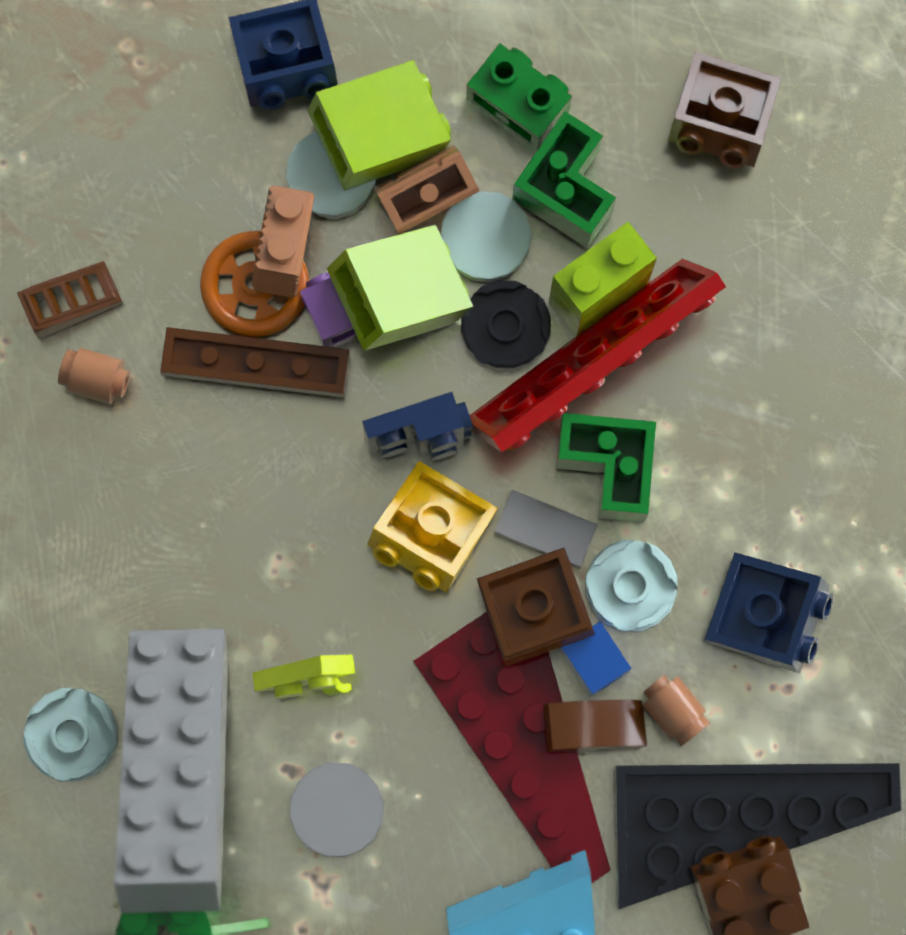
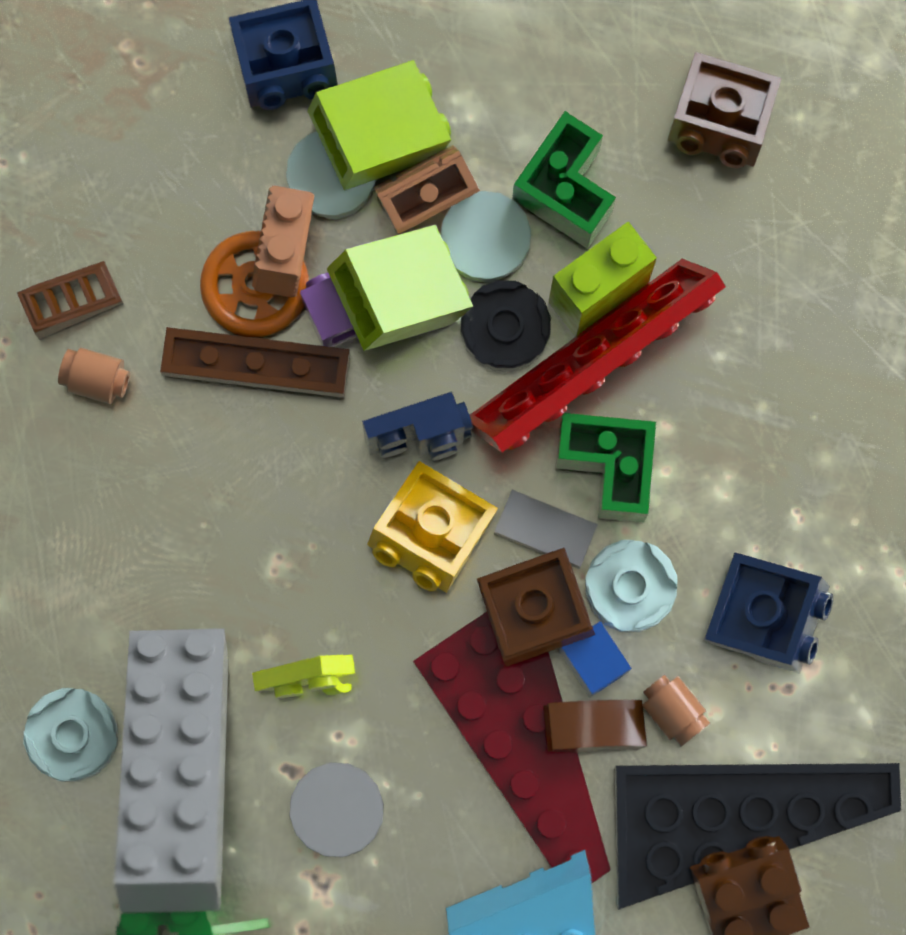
(518, 95): green brick -> none

